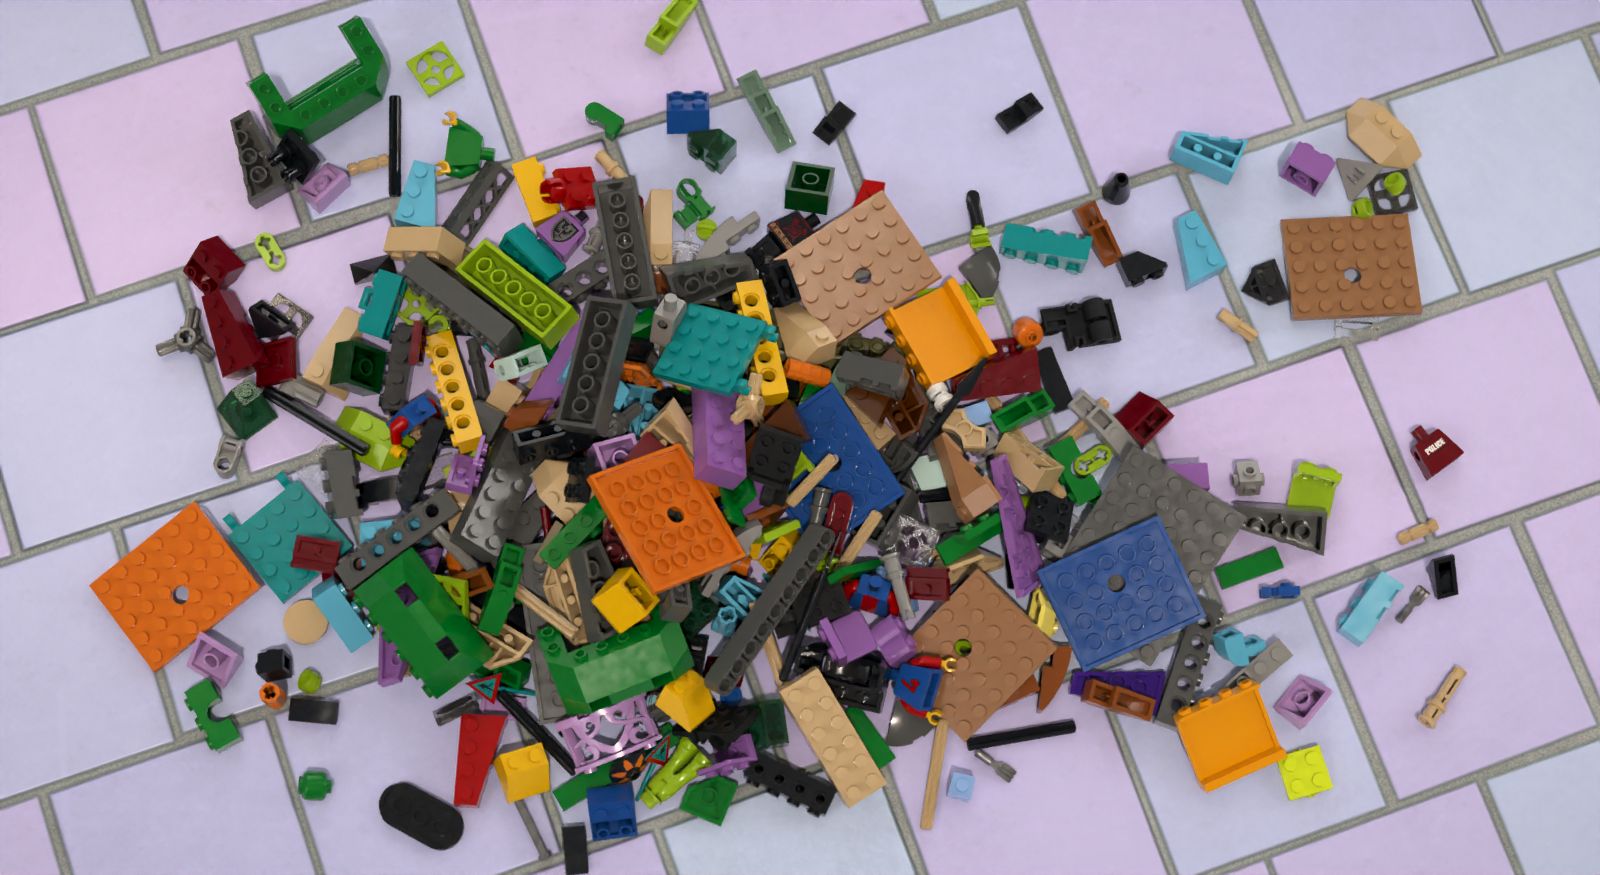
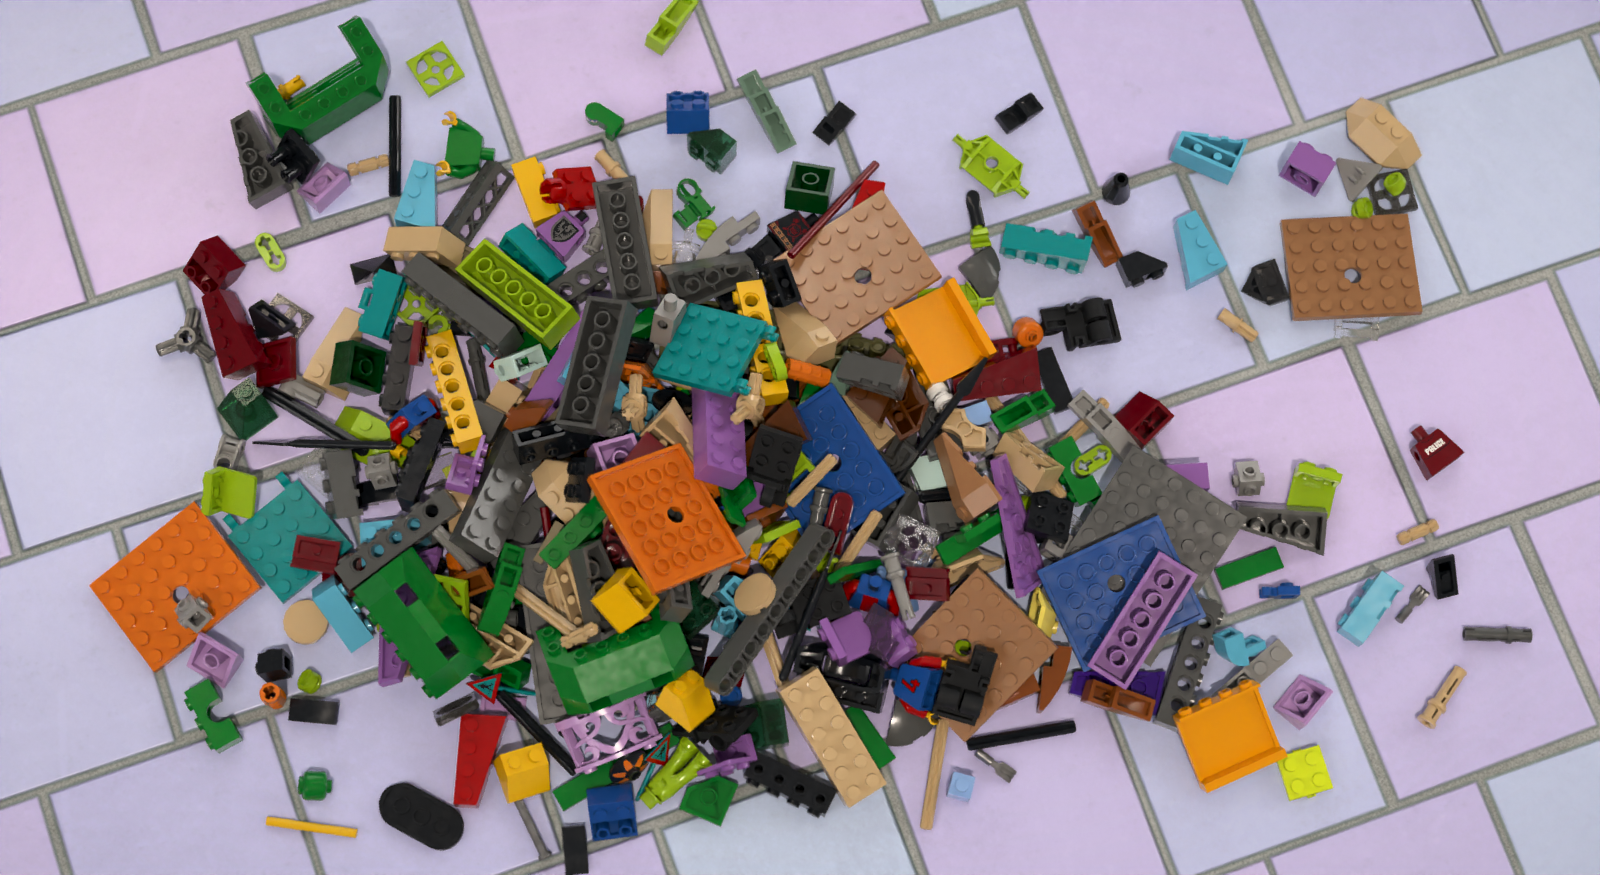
(193, 613): none -> light grey brick
(228, 492): none -> lime bracket
(290, 87): none -> yellow pin
(311, 827): none -> yellow piece
(333, 444): none -> black piece
(382, 471): none -> light grey brick
(512, 618): none -> dark grey plate
(579, 635): none -> tan axle
(635, 403): none -> tan bush
(754, 594): none -> tan tile
(775, 361): none -> lime beam
(822, 221): none -> dark red piece
(882, 639): none -> clear purple tile
(965, 686): none -> black plate
(998, 180): none -> lime plate
(1142, 620): none -> medium lavender brick
(1505, 634): none -> dark grey pin

